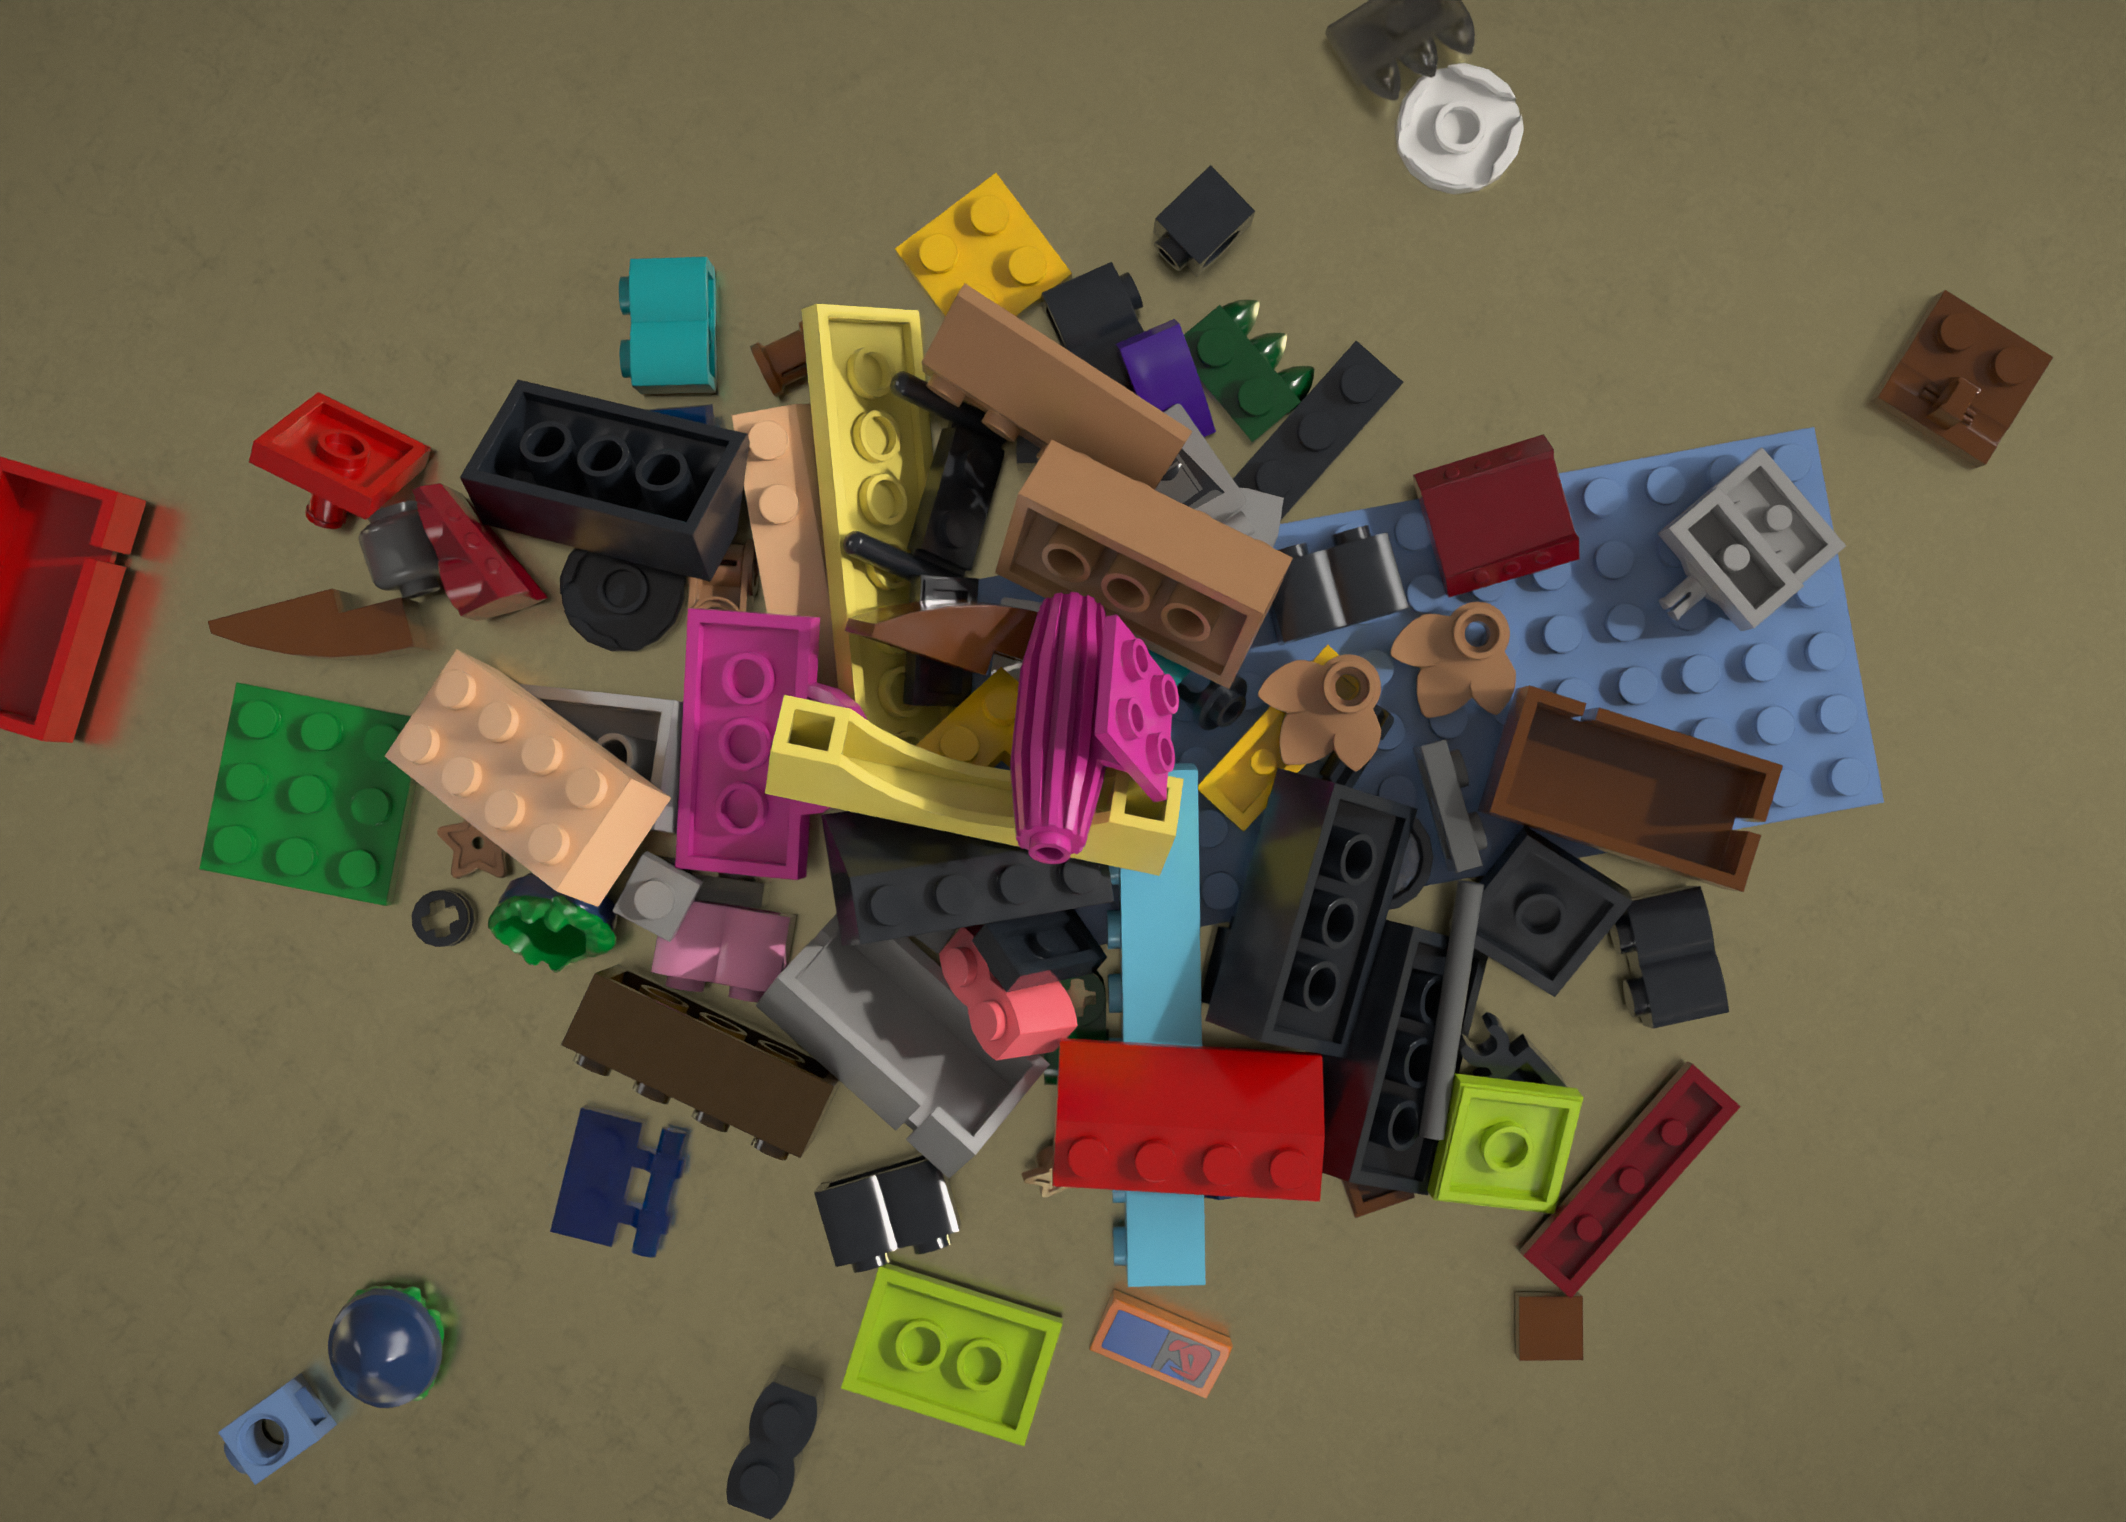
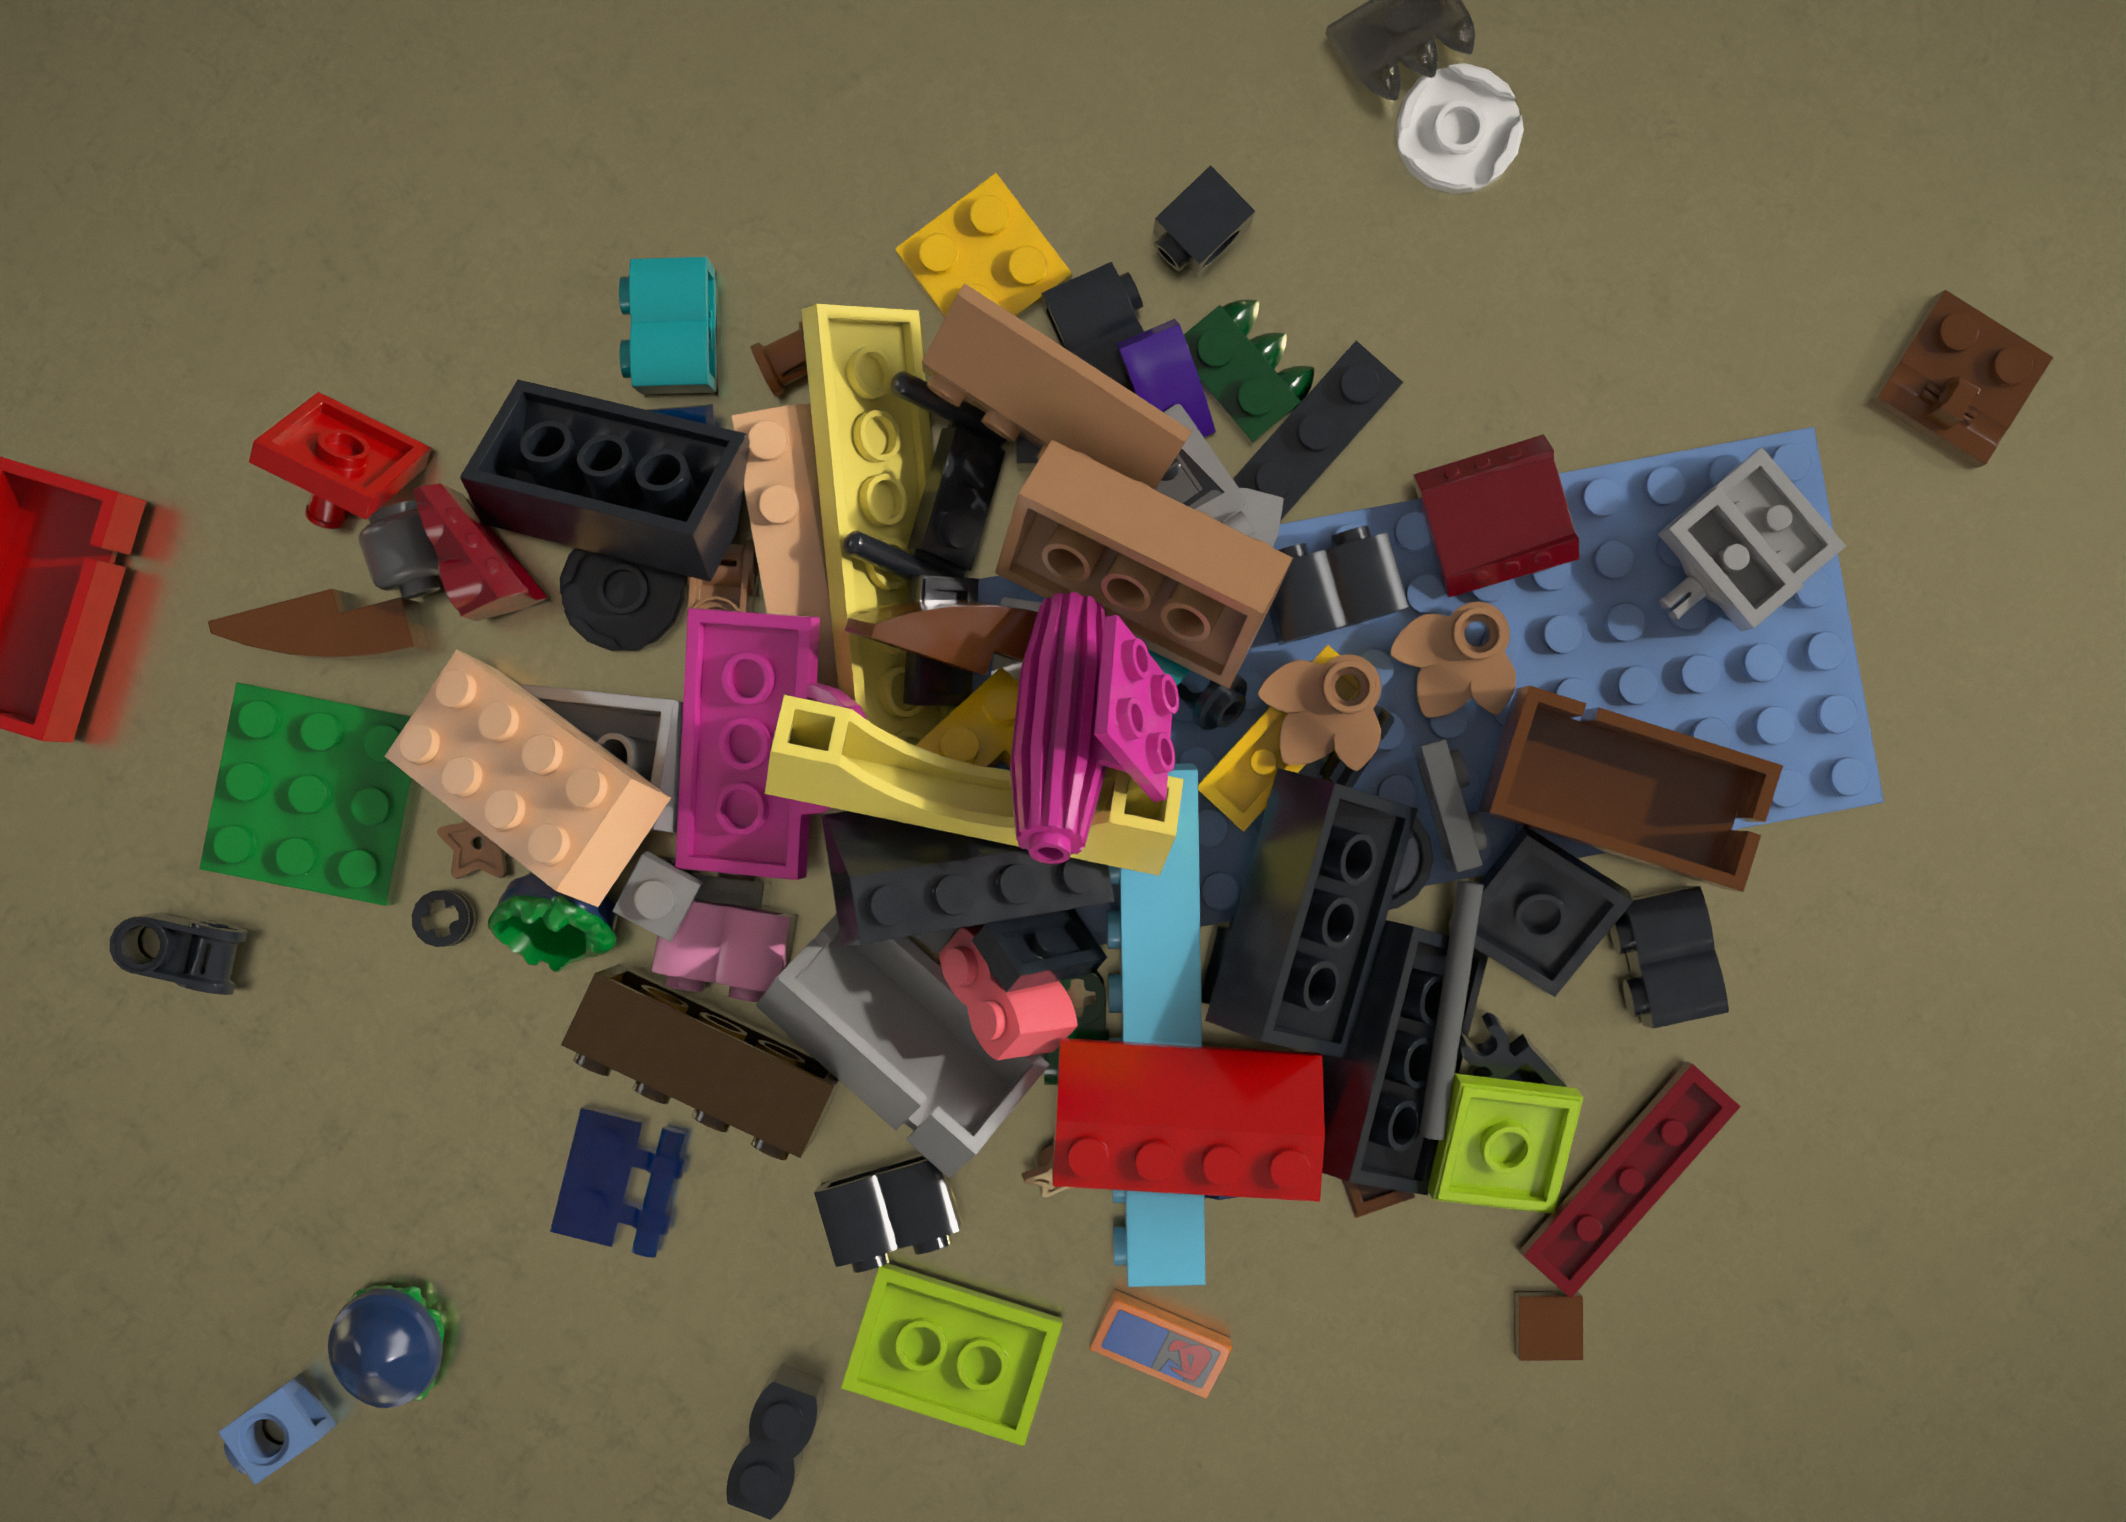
(190, 953): none -> black piece

